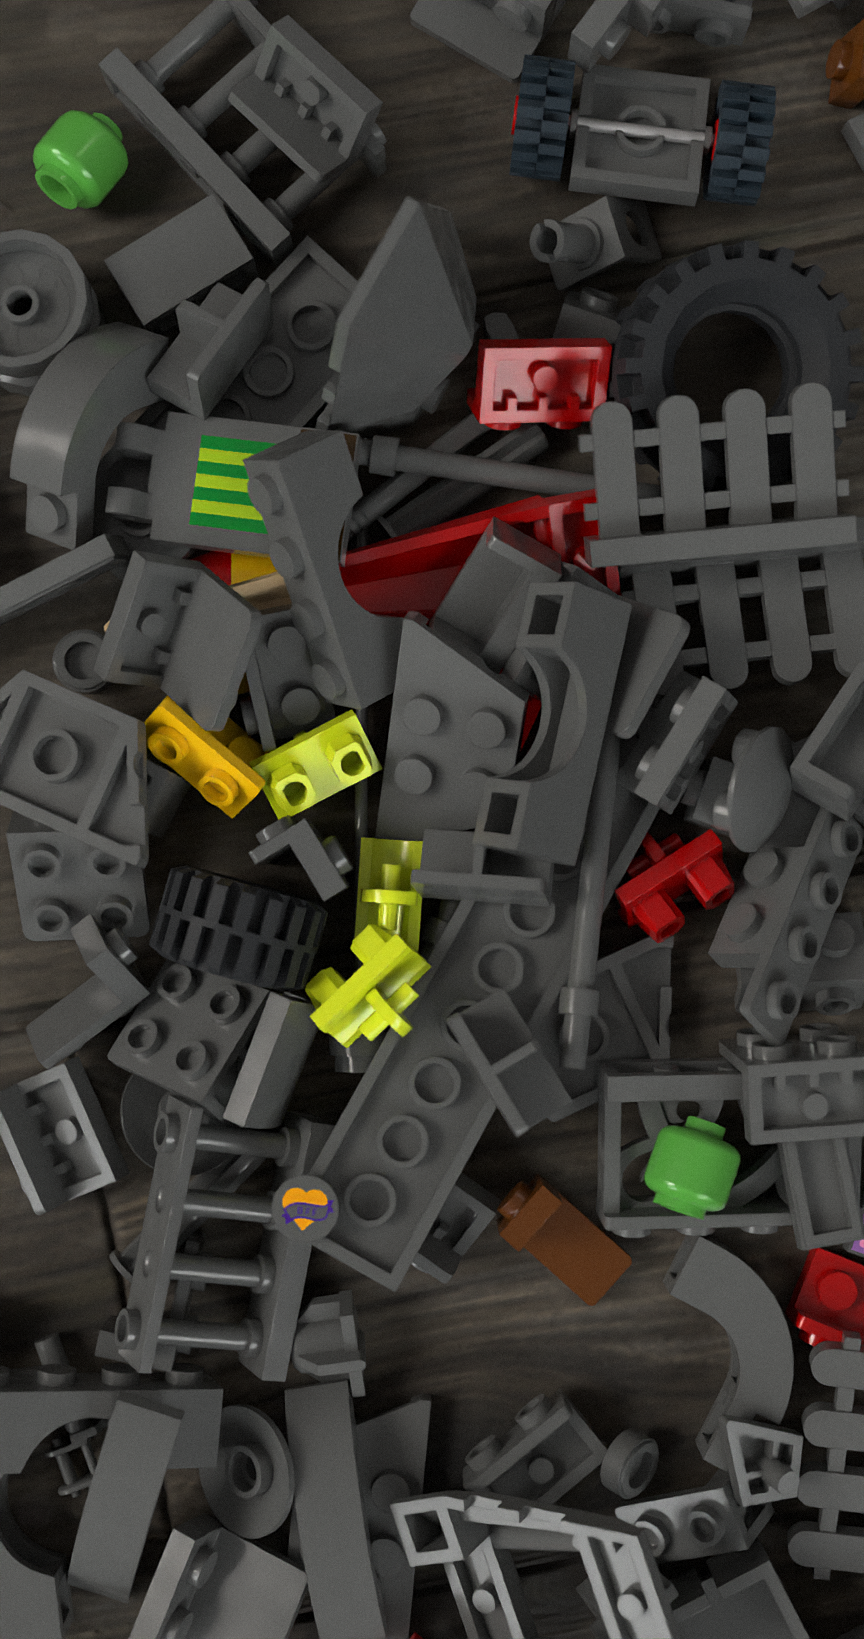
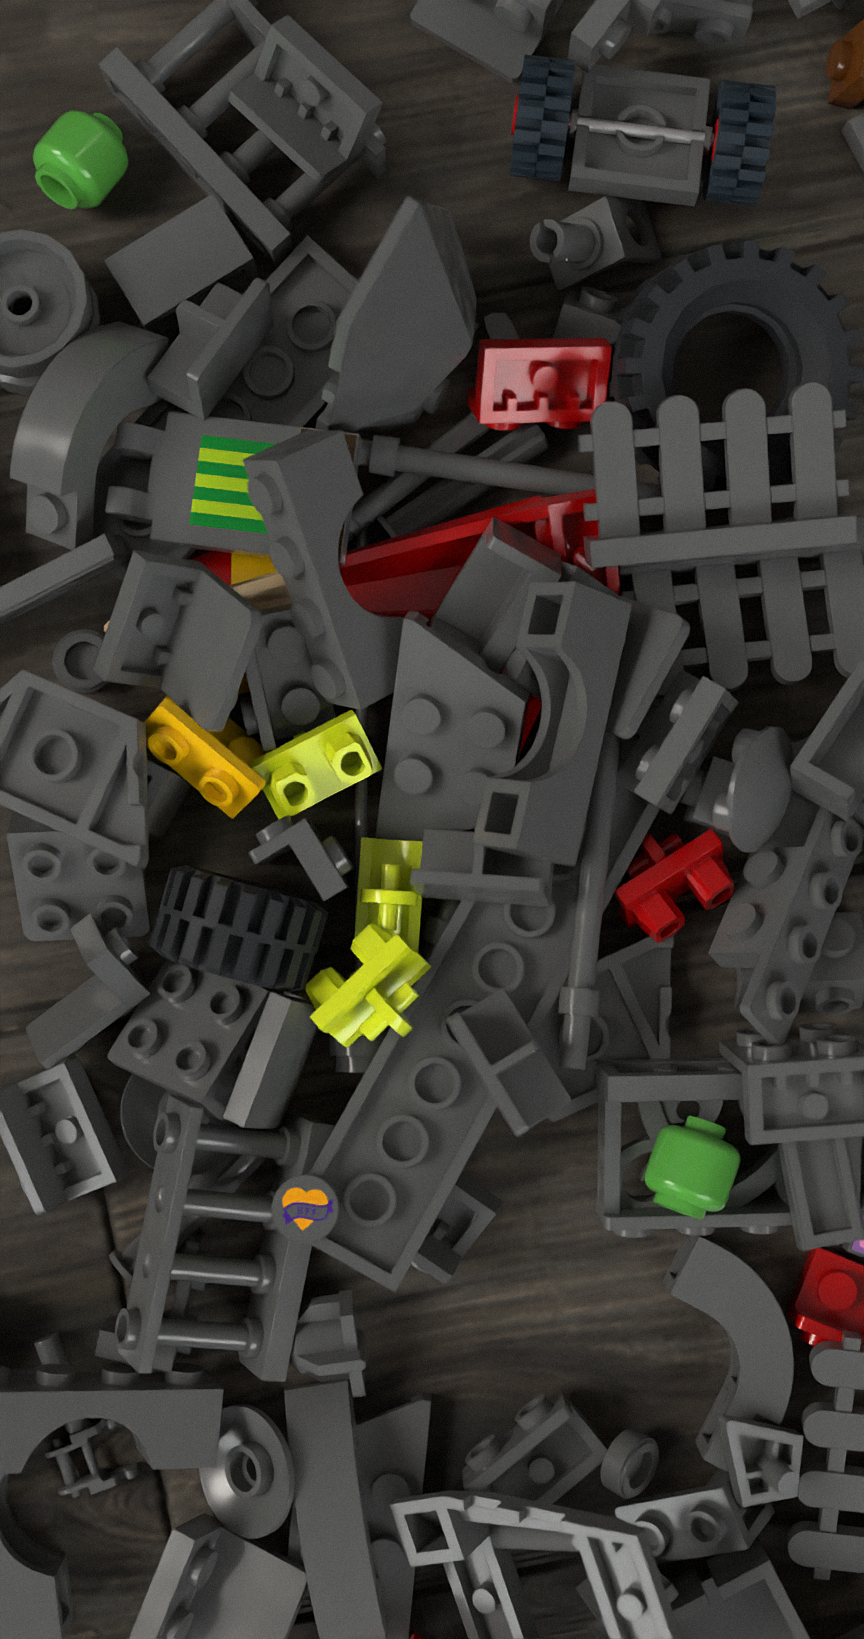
(123, 1496): dark grey slope -> none
(561, 1238): reddish brown bracket -> none

